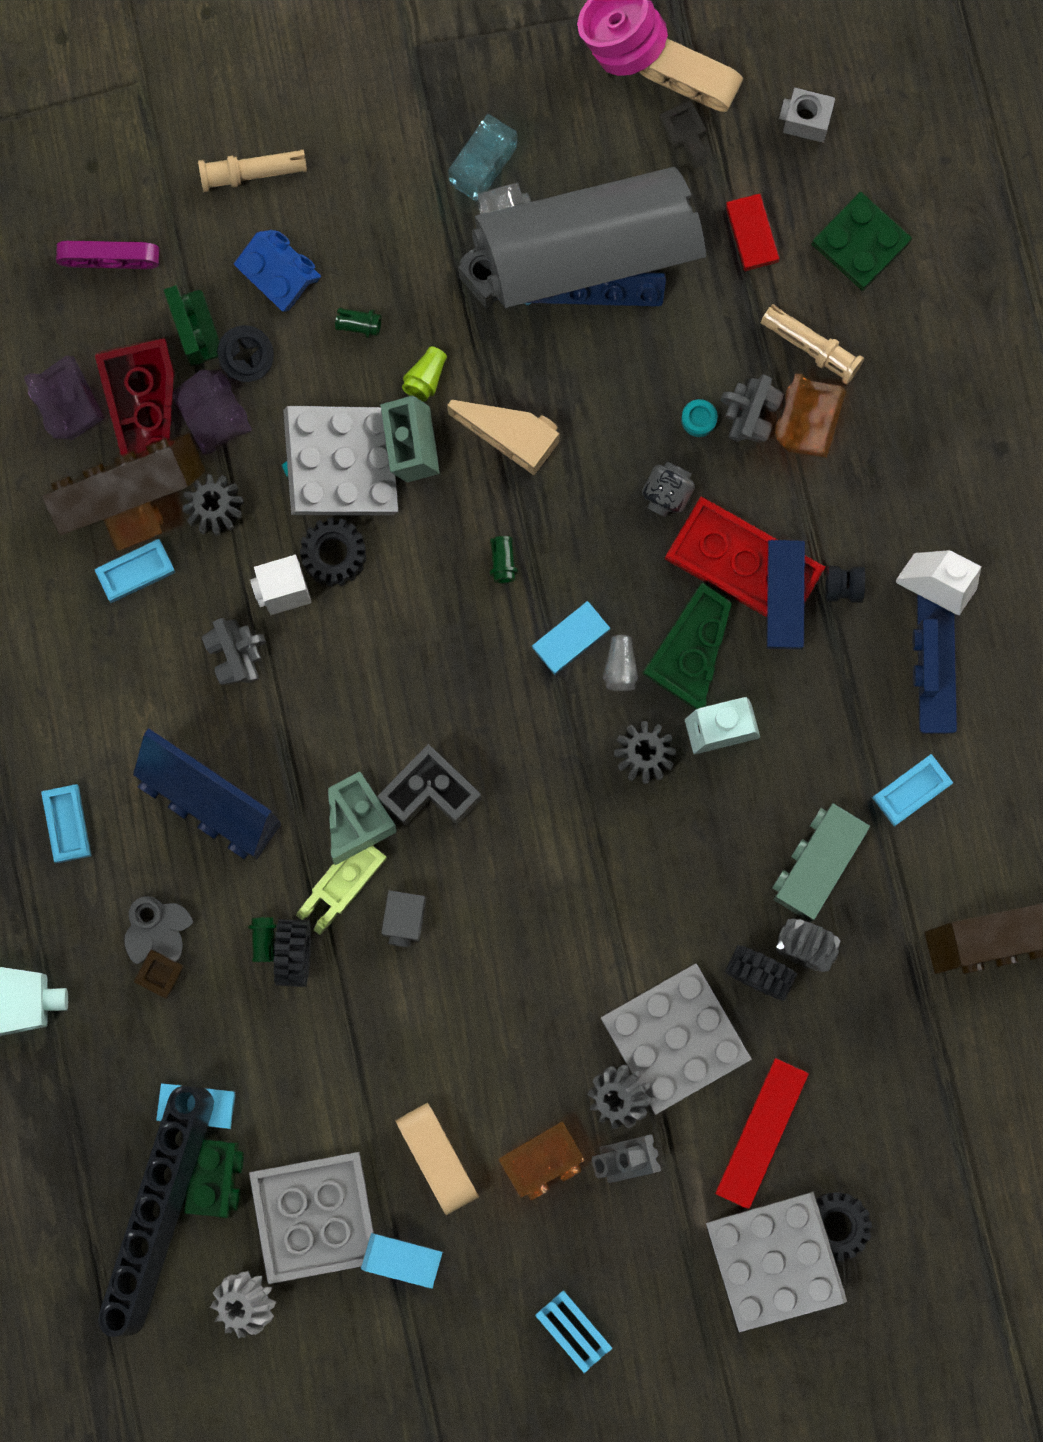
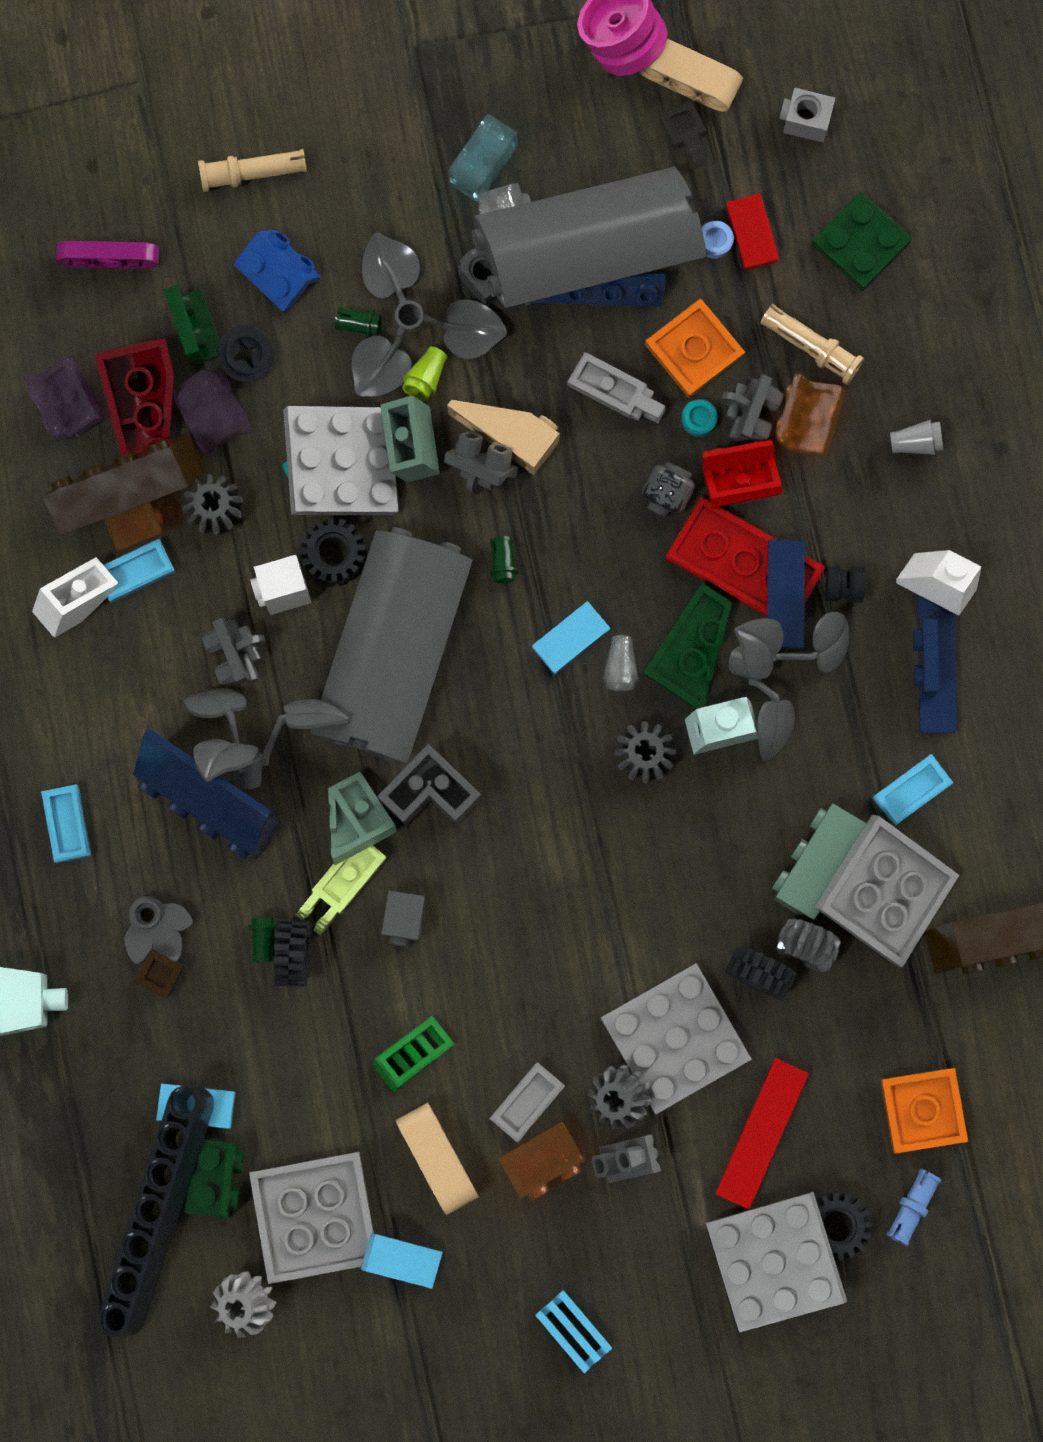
(73, 596): none -> white slope
(220, 756): none -> dark grey plant
(381, 366): none -> dark grey plant
(388, 1074): none -> green slope
(393, 643): none -> dark grey cylinder
(478, 467): none -> dark grey hips
(527, 1102): none -> light grey tile
(615, 389): none -> light grey hinge
(694, 348): none -> orange plate
(717, 239): none -> light blue tile
(741, 473): none -> red bracket
(754, 659): none -> dark grey plant
(886, 890): none -> light grey plate
(913, 1207): none -> medium blue pin
(918, 439): none -> light grey cone
(924, 1110): none -> orange plate

